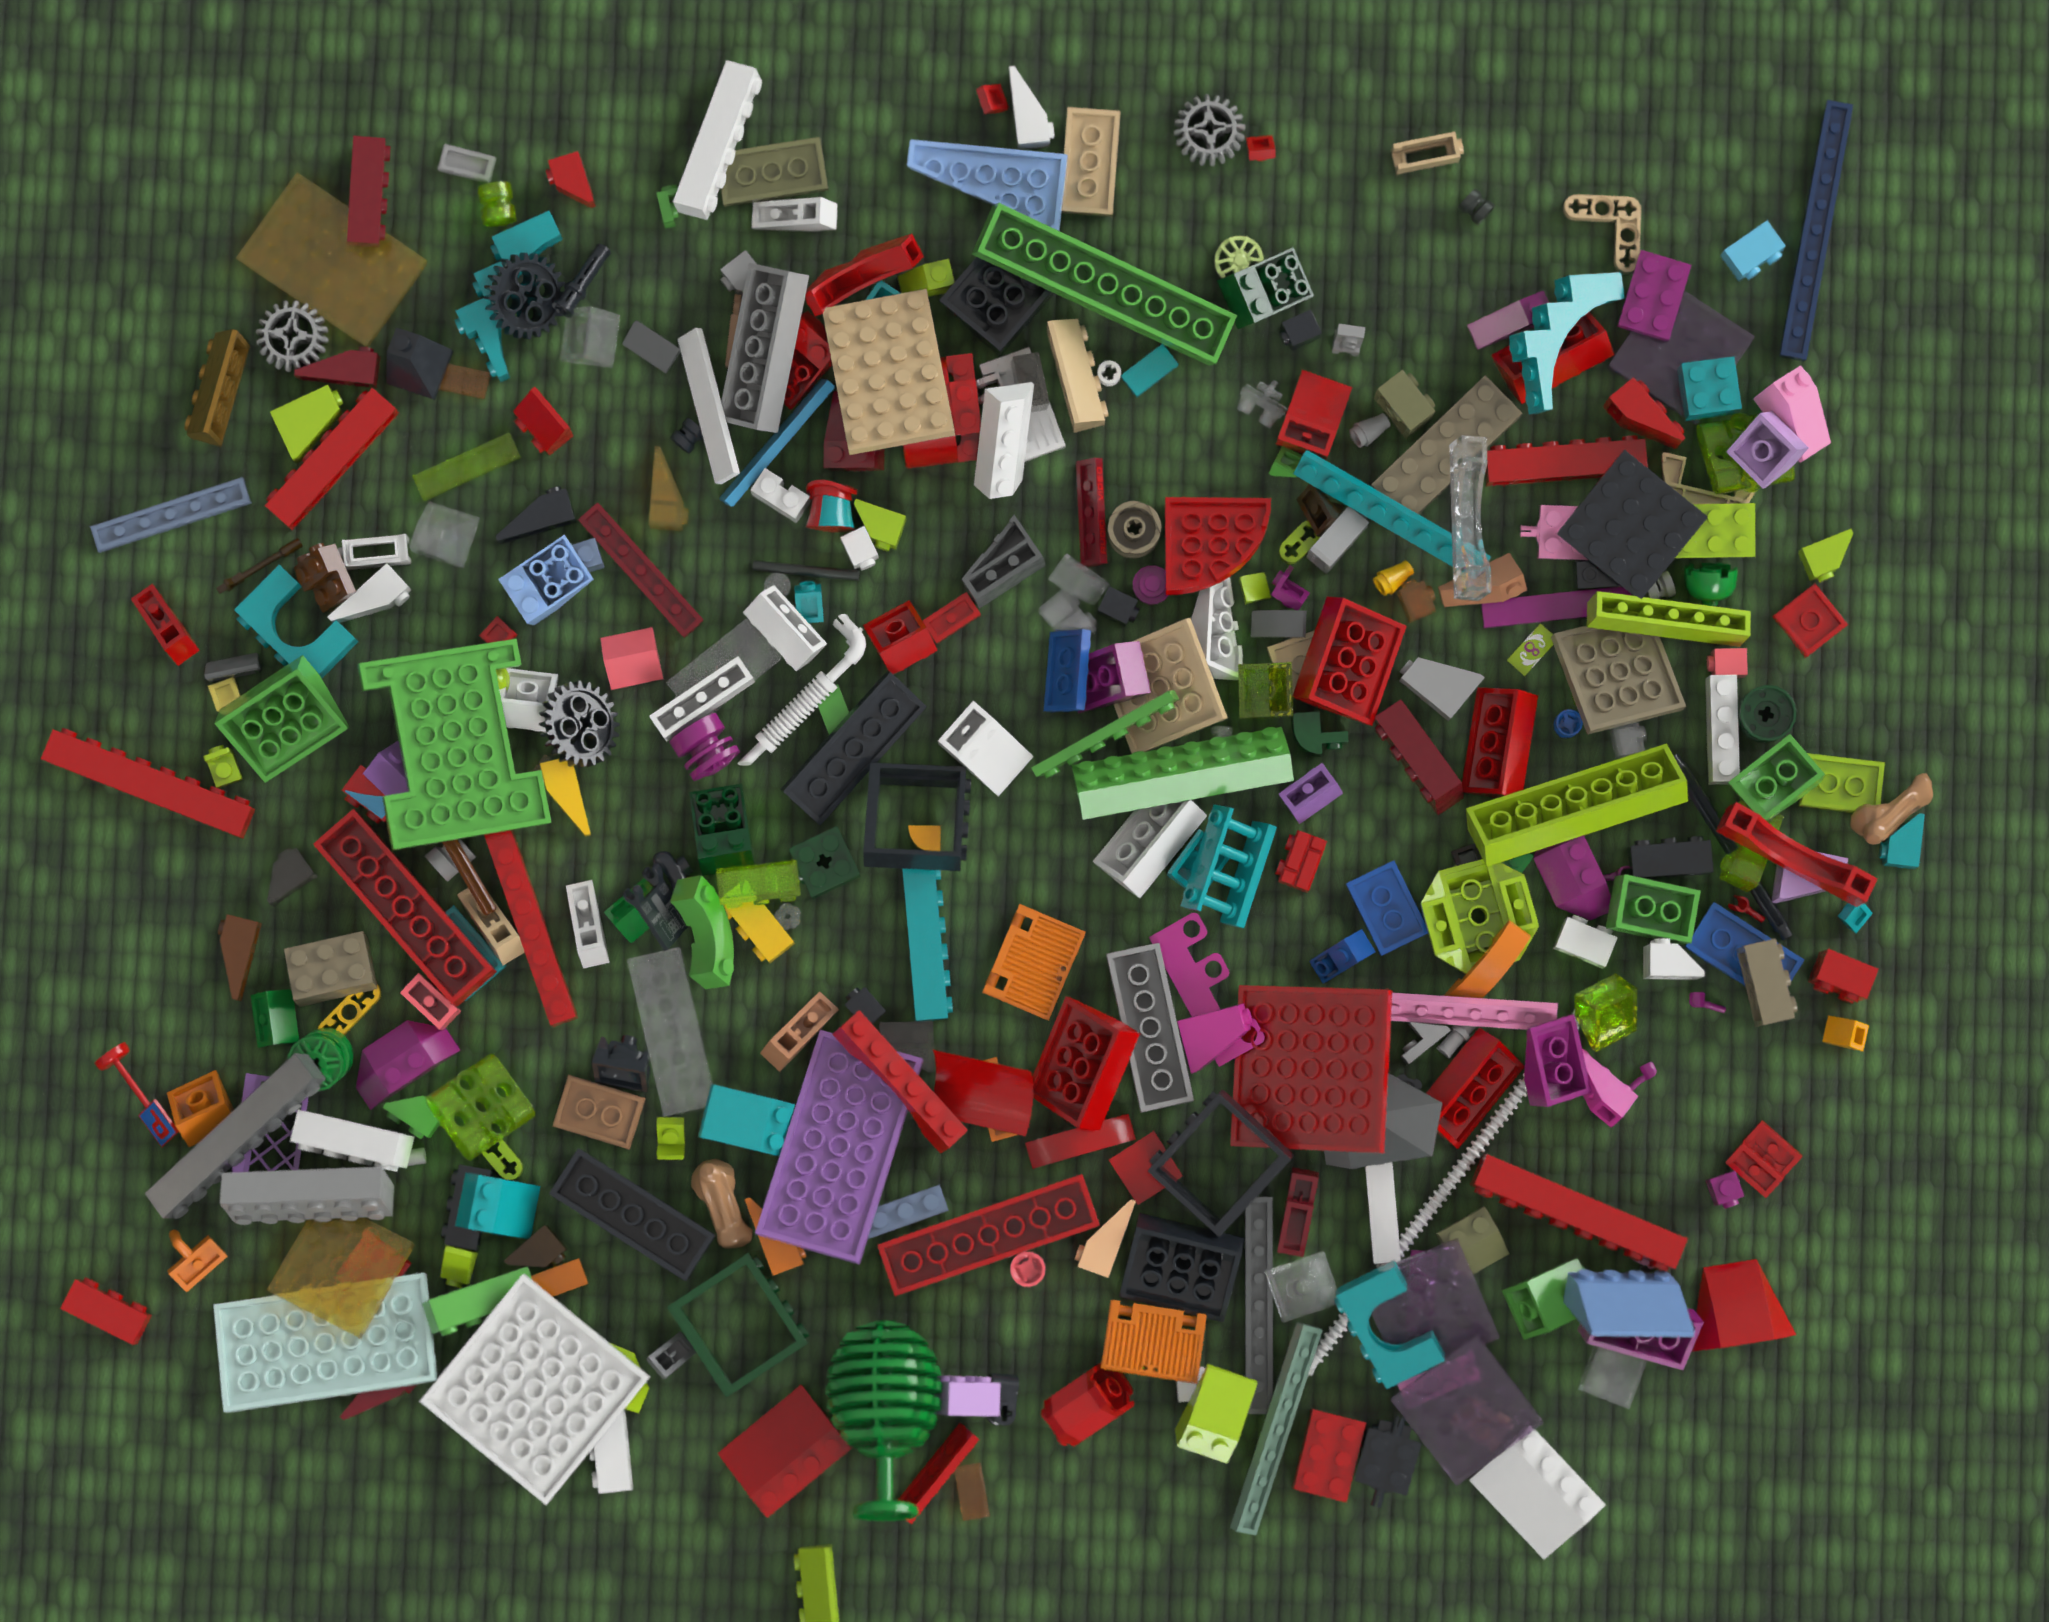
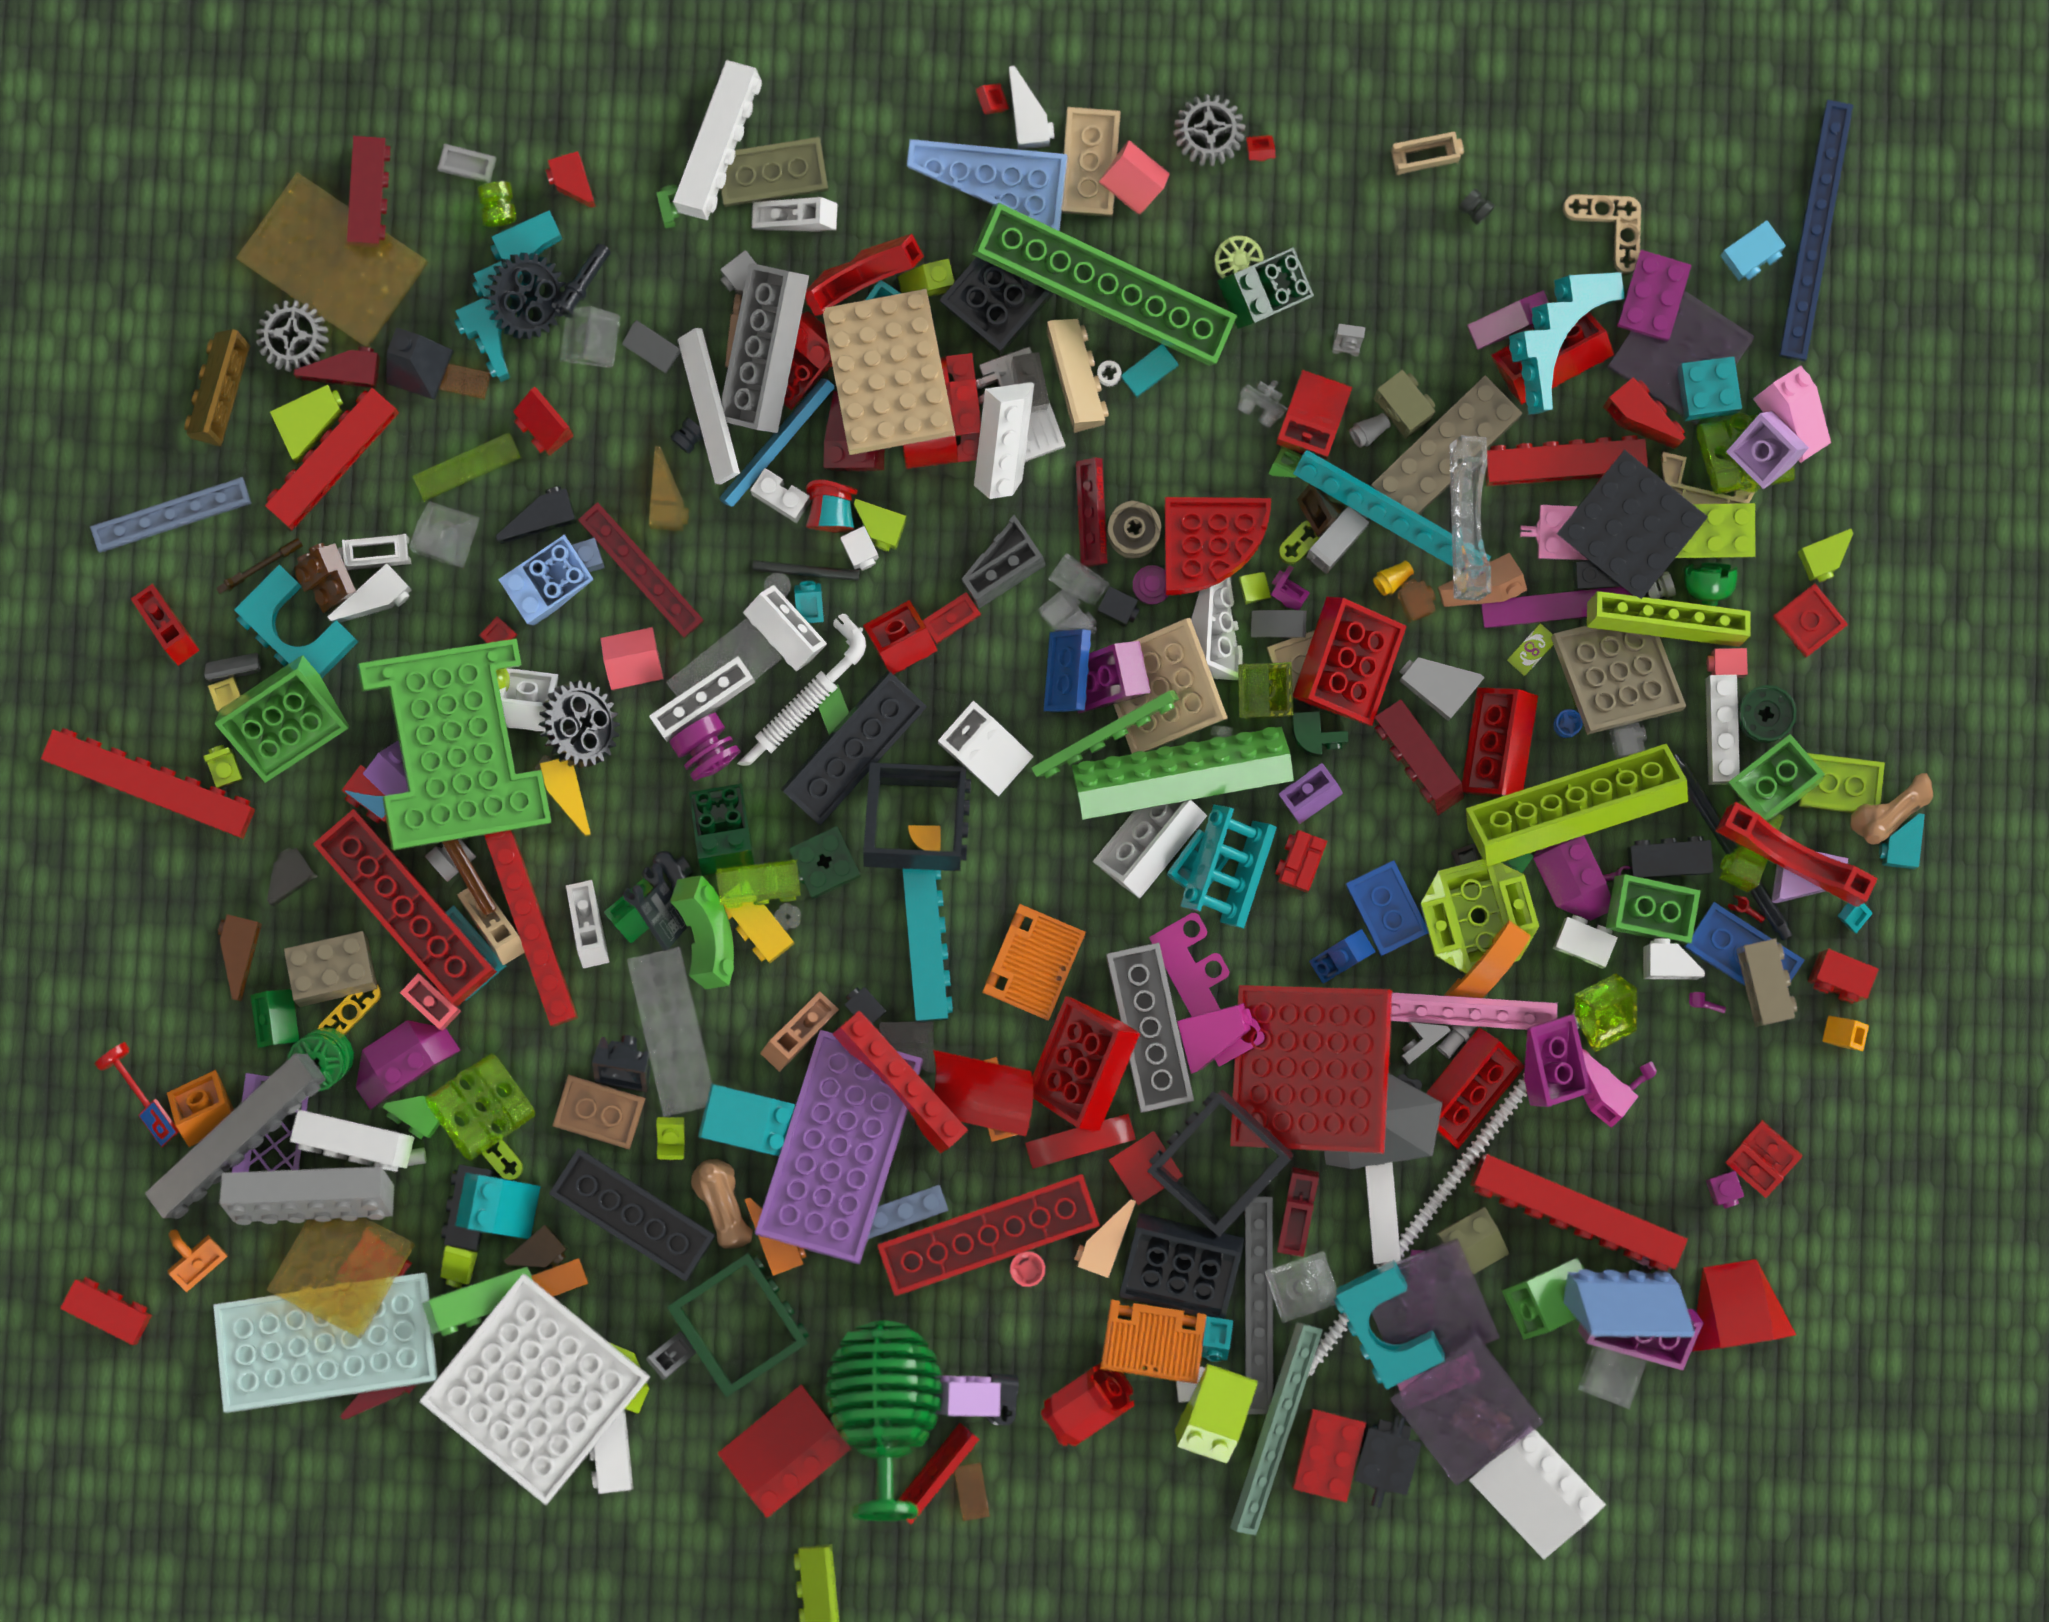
(1134, 178): none -> coral slope
(1217, 1339): none -> teal bracket
(1300, 330): black brick -> none

